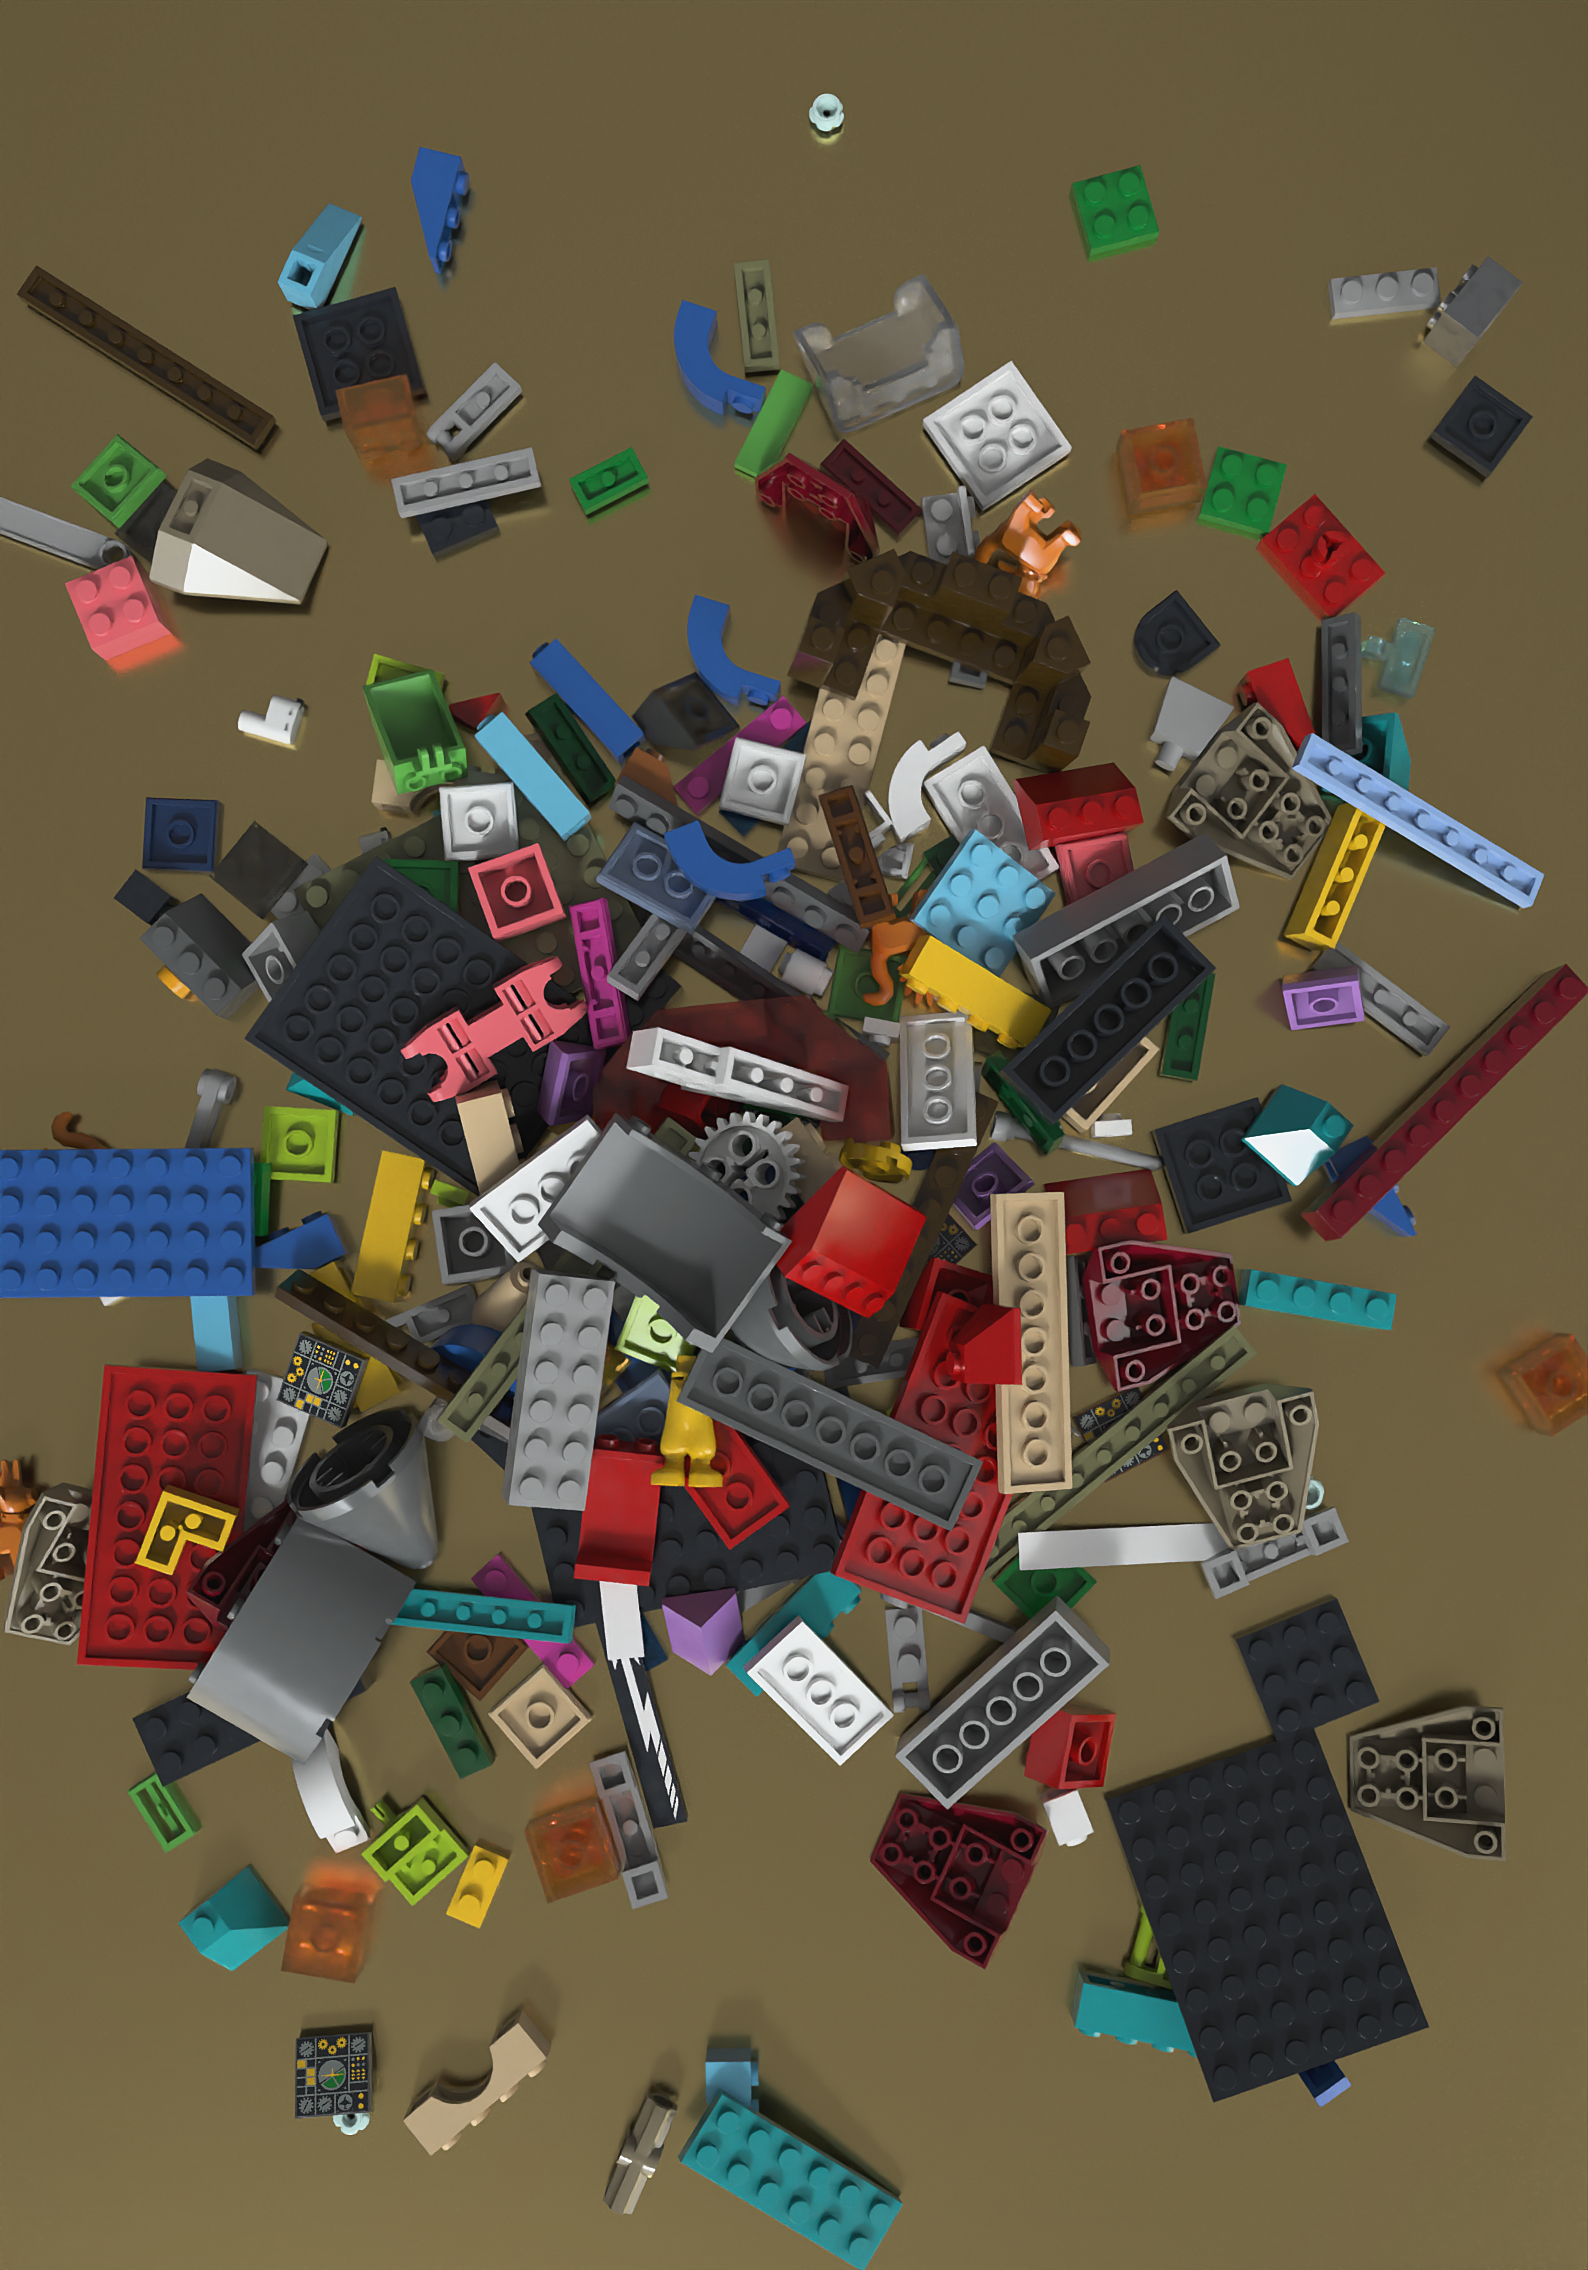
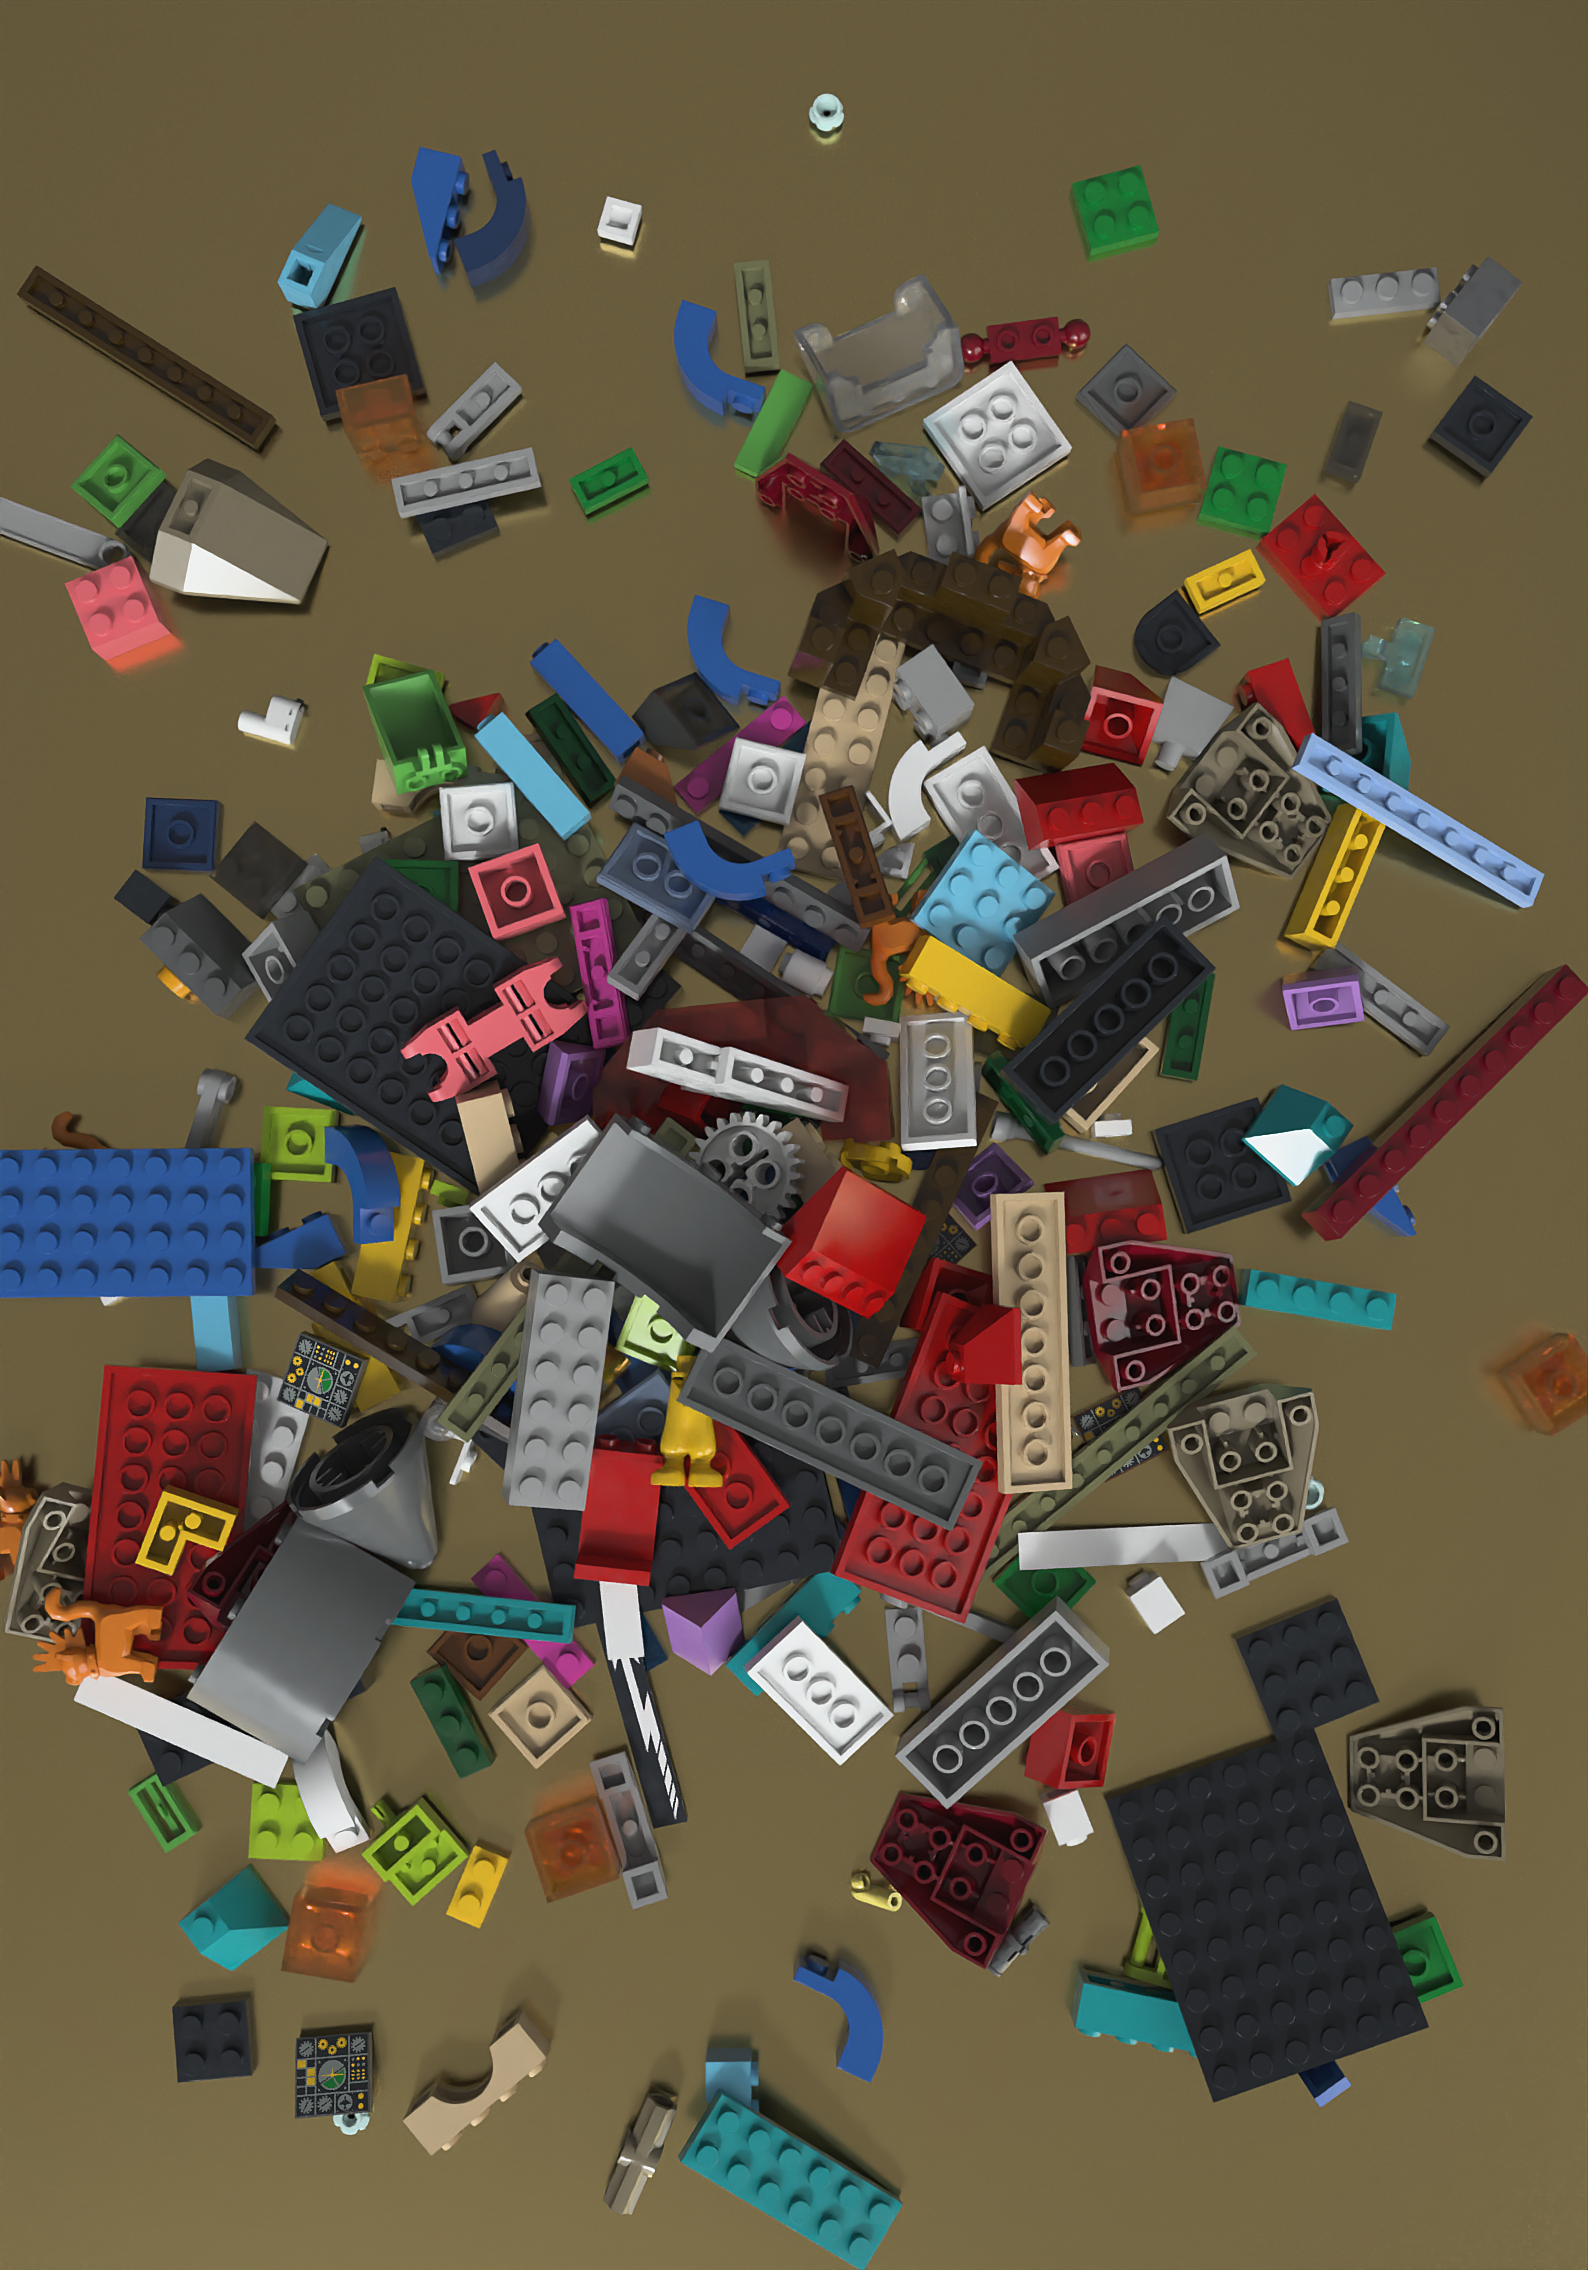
(113, 1641): none -> orange animal
(183, 1728): none -> white sticker
(213, 2039): none -> black plate
(281, 1825): none -> lime plate
(371, 1178): none -> blue arch
(464, 1462): none -> white bracket
(500, 242): none -> dark blue arch
(619, 220): none -> white plate
(863, 2040): none -> blue arch
(874, 1894): none -> light yellow arm
(909, 461): none -> clear light blue plate
(932, 695): none -> light grey brick
(1017, 1940): none -> dark grey pin
(1024, 340): none -> dark red plate
(1120, 716): none -> red slope
(1126, 392): none -> dark grey tile
(1153, 1601): none -> white brick
(1224, 581): none -> yellow plate
(1353, 441): none -> clear smoke plate
(1427, 1957): none -> green plate

